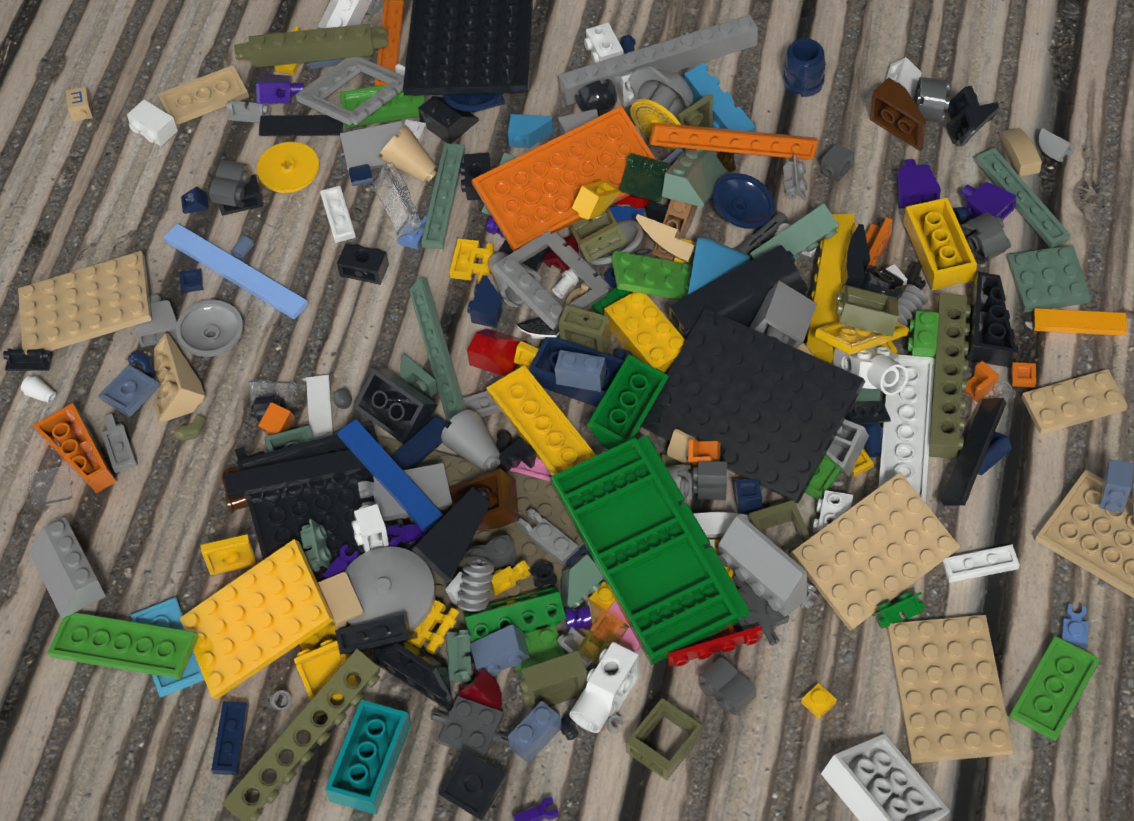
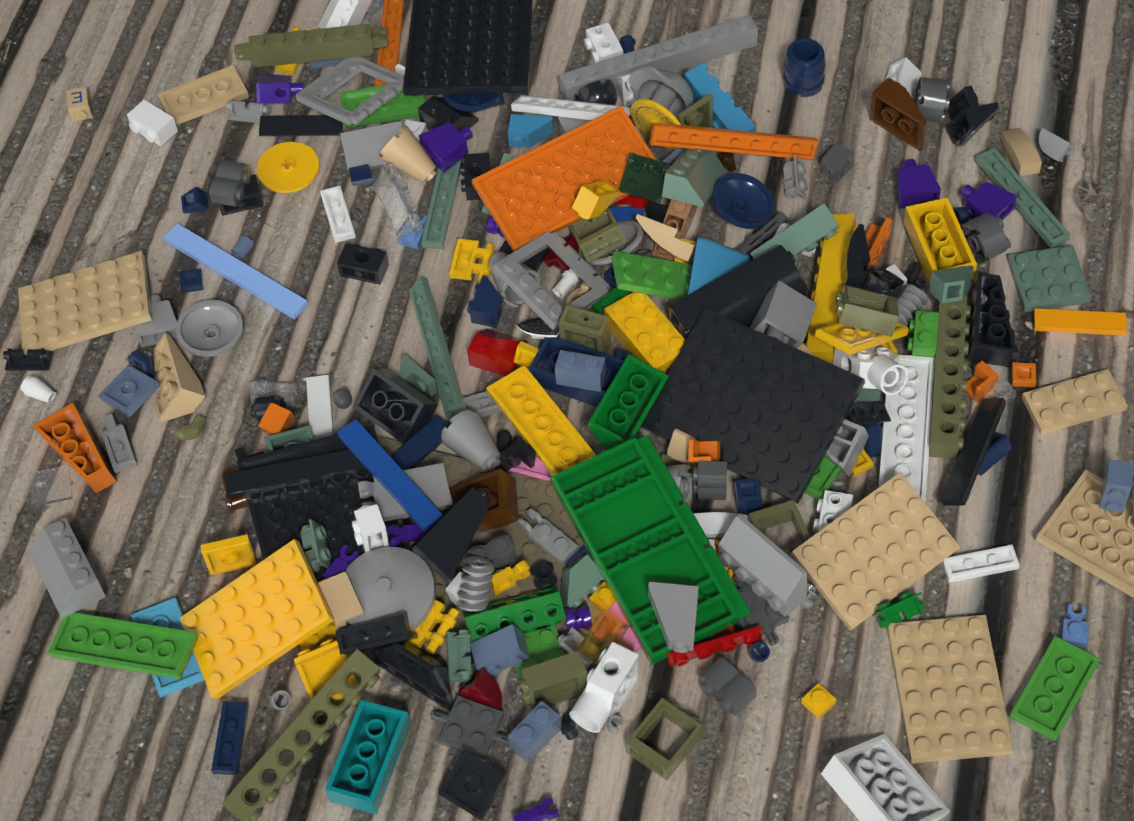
(446, 145): none -> dark purple torso
(562, 108): none -> white tile
(676, 613): none -> light grey slope
(763, 651): none -> dark blue hinge
(951, 284): none -> sand green slope

